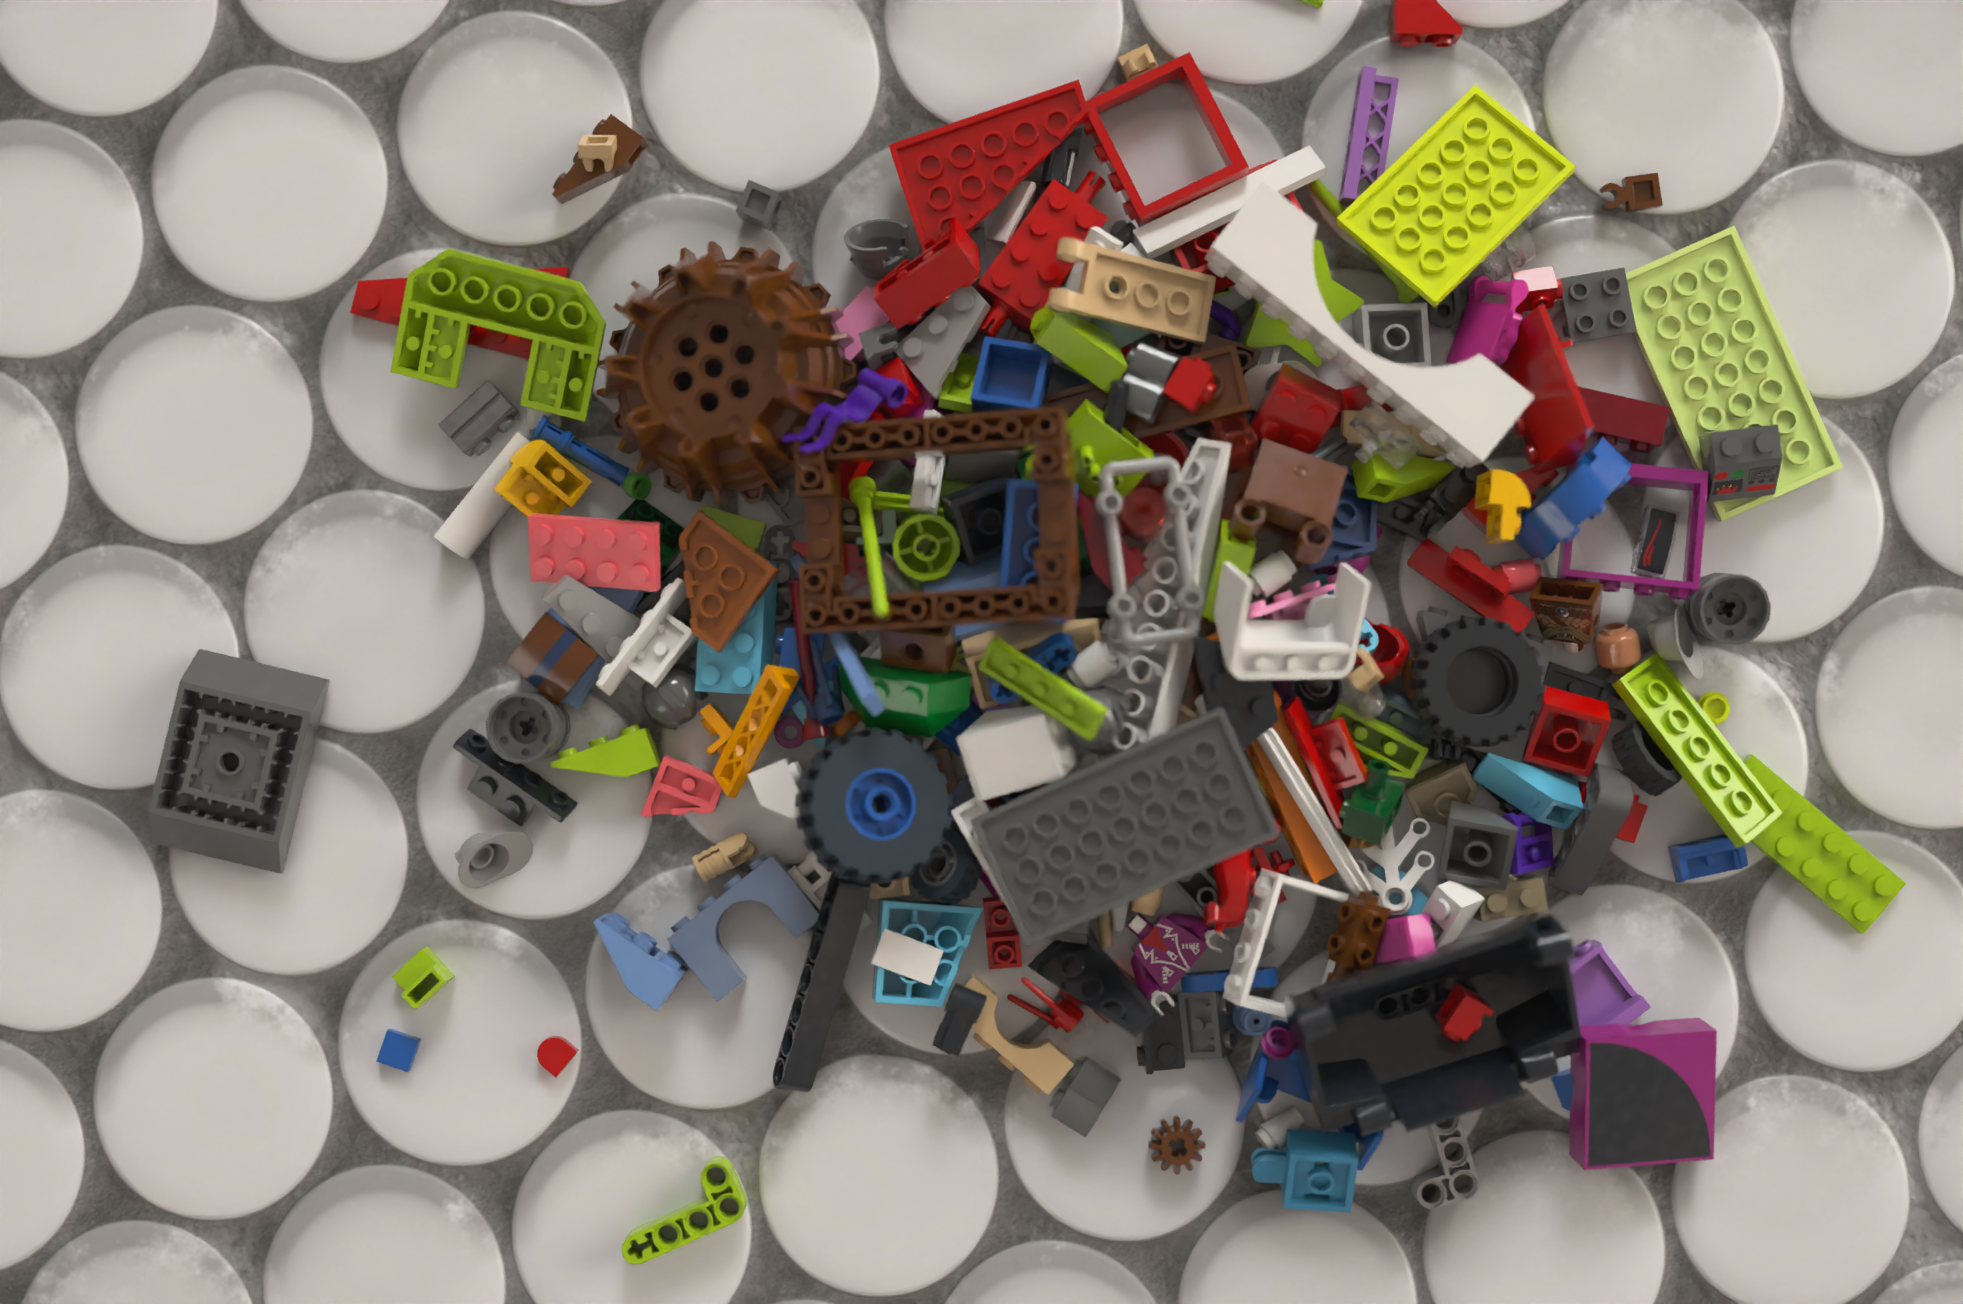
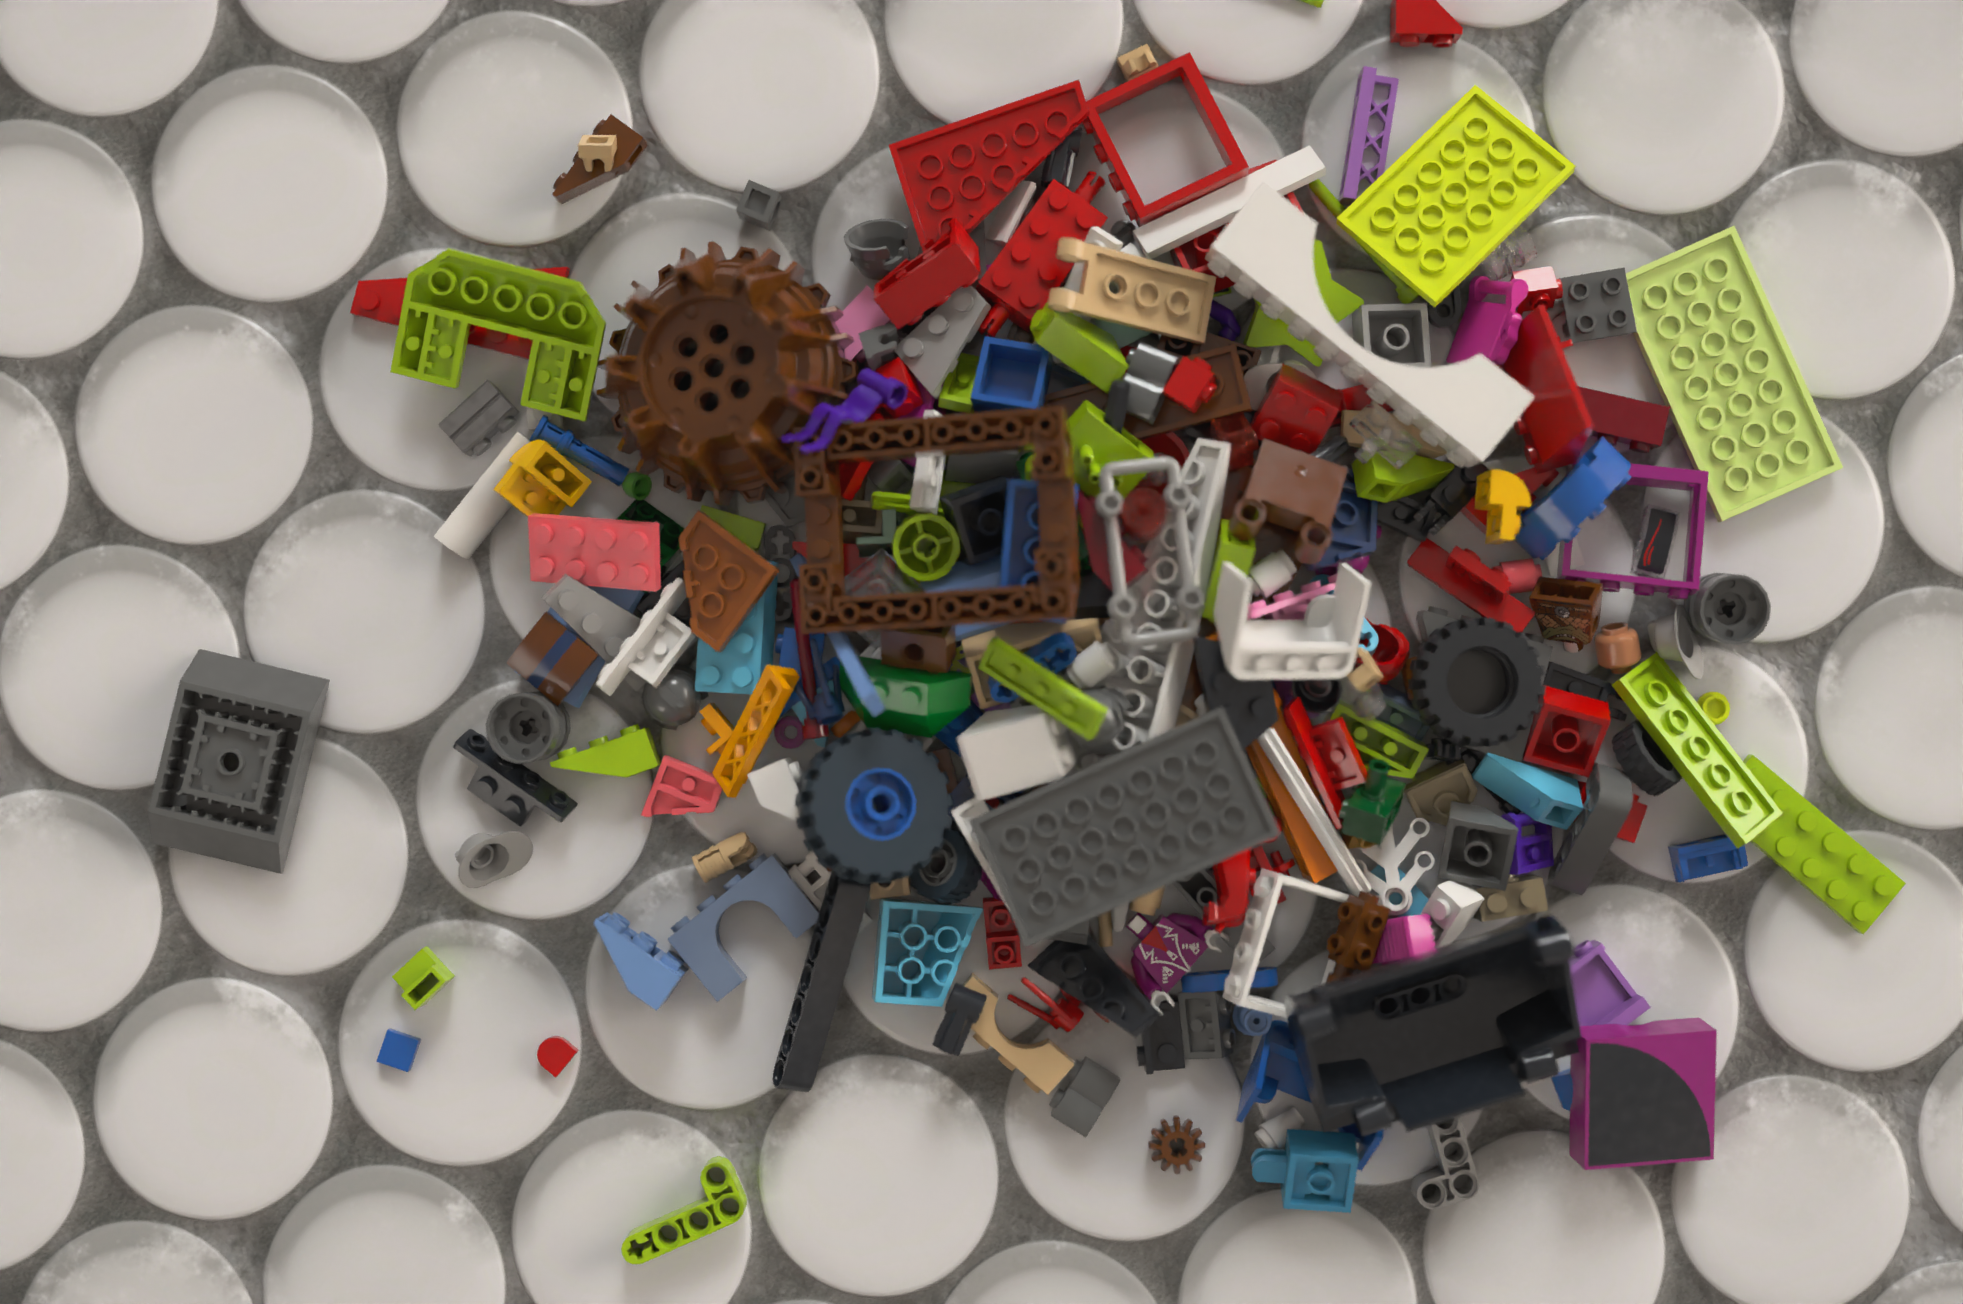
(862, 494): lime piece -> none
(907, 957): white sticker -> none
(1281, 1036): magenta plate -> none
(1462, 1013): red brick -> none
(1637, 193): reddish brown plate -> none
(1741, 462): dark grey slope -> none

